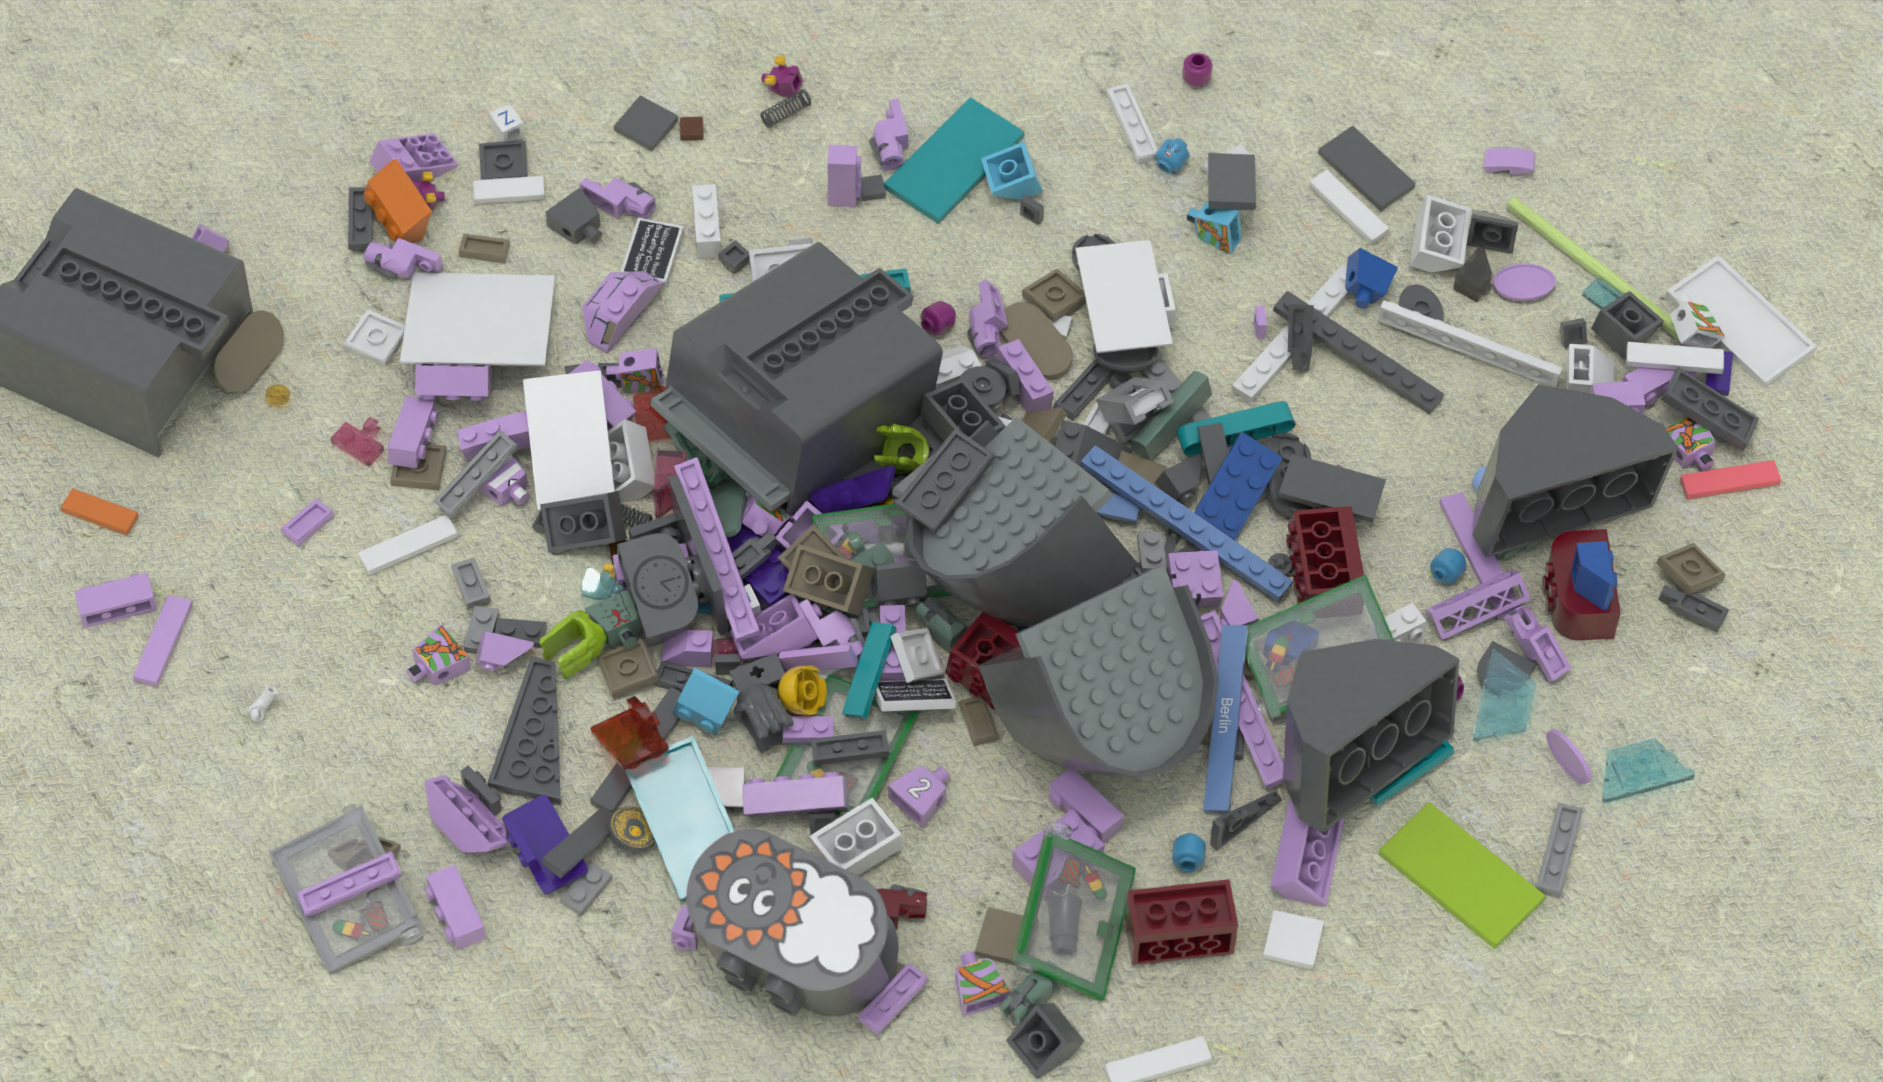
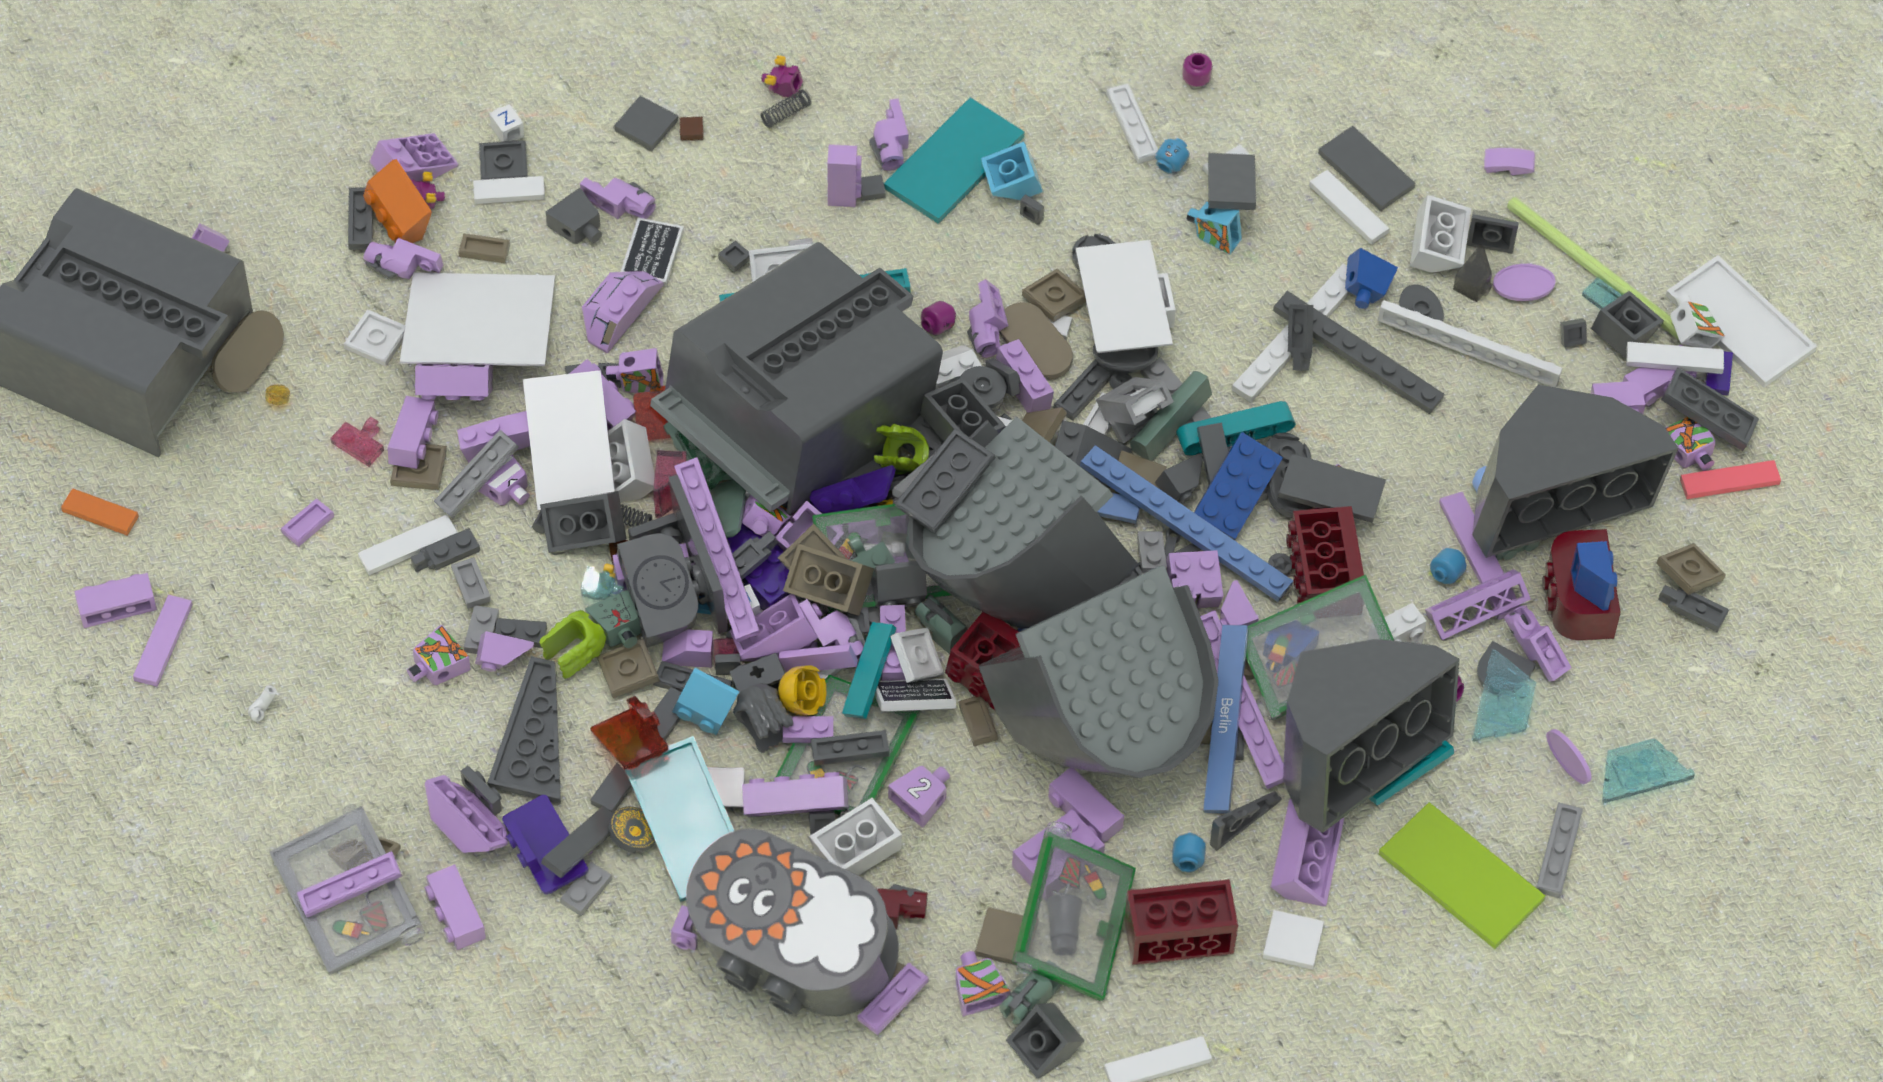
(446, 551): none -> dark grey hinge
(706, 221): white brick -> none
(1260, 322): lavender tile -> none
(1586, 367): white slope -> none

